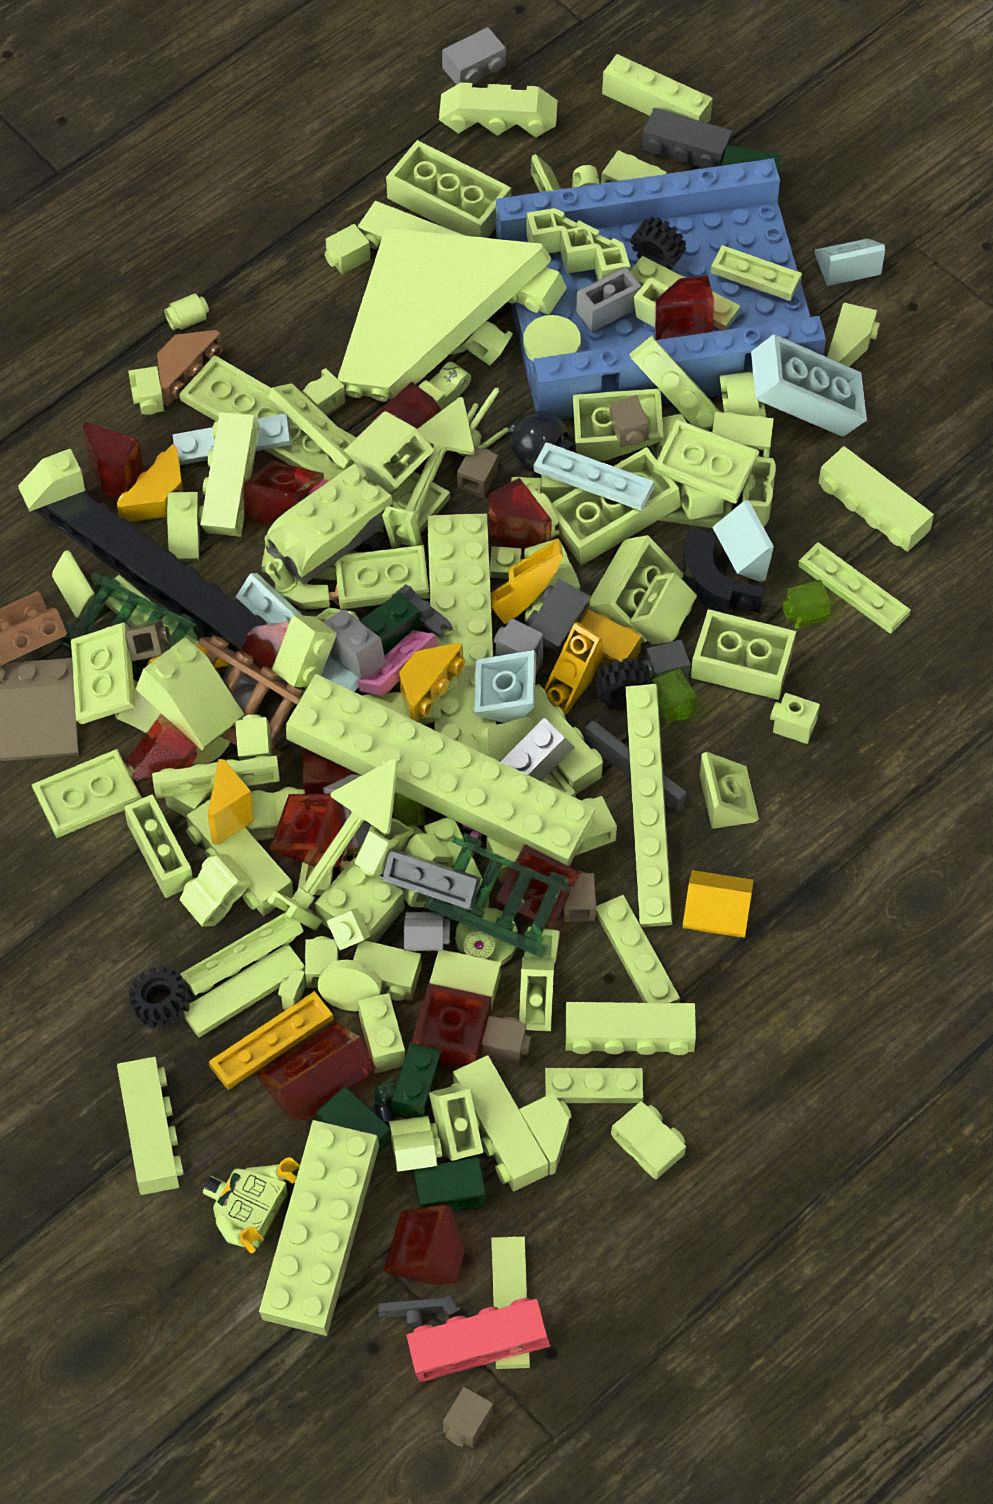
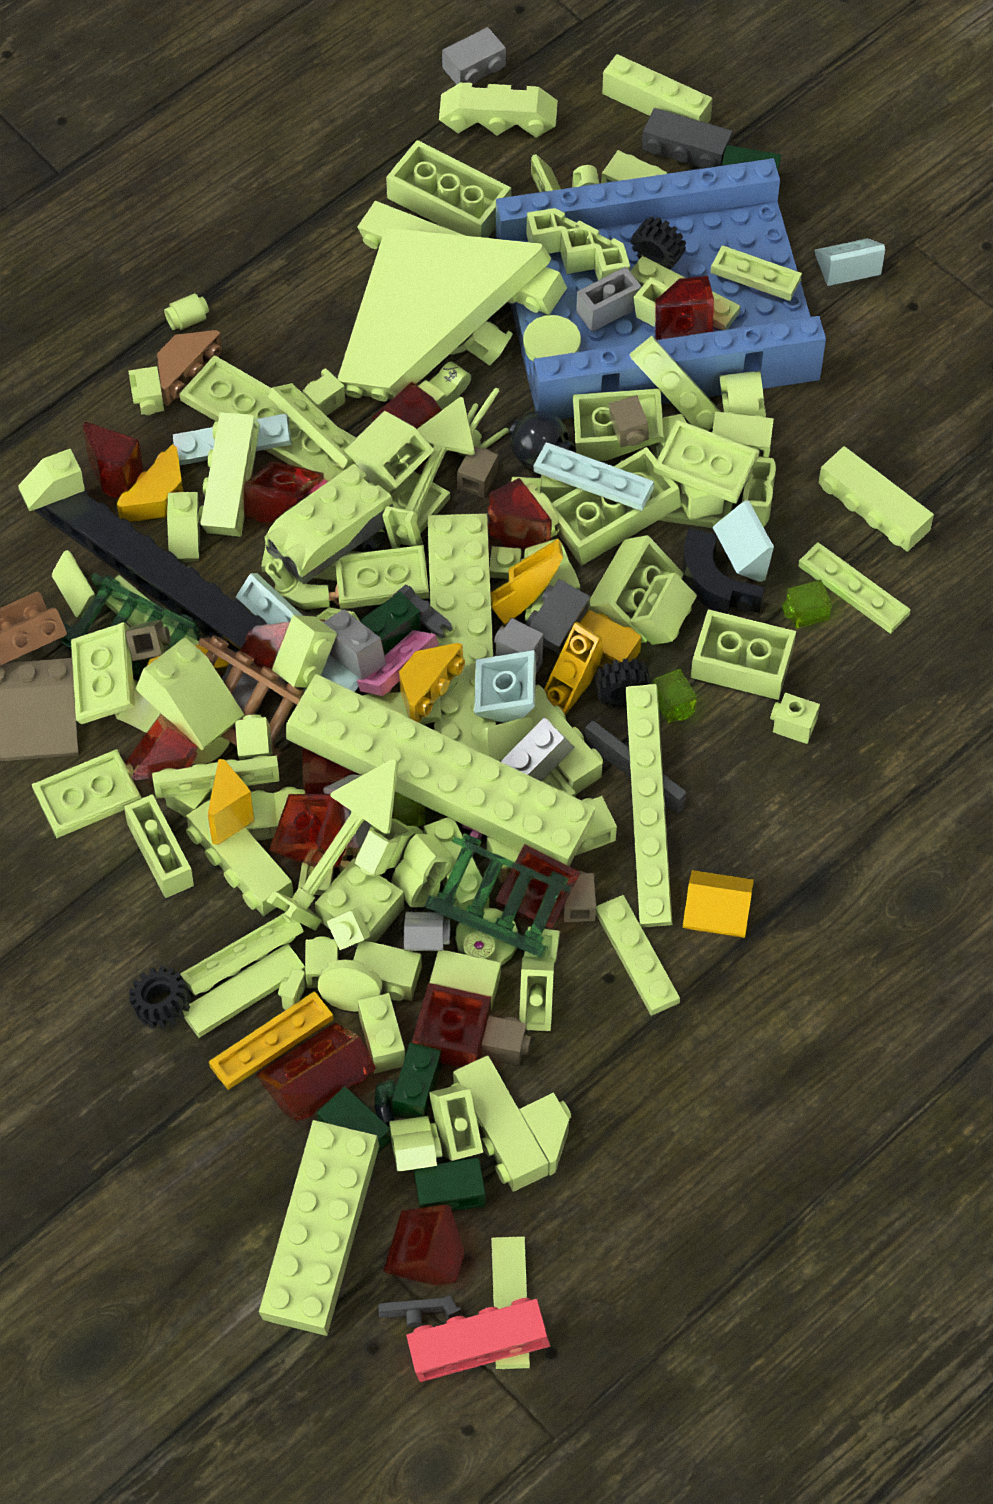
(148, 1125): yellowish green brick -> none
(214, 890): yellowish green brick -> none
(250, 1201): yellowish green torso -> none
(347, 249): yellowish green brick -> none
(431, 879): plate -> none
(467, 1418): dark tan brick -> none
(595, 1085): yellowish green plate -> none
(630, 1027): yellowish green brick -> none
(649, 1140): yellowish green brick -> none
(667, 658): dark grey brick -> none
(727, 792): yellowish green slope -> none
(808, 385): light aqua brick -> none
(853, 333): yellowish green slope -> none

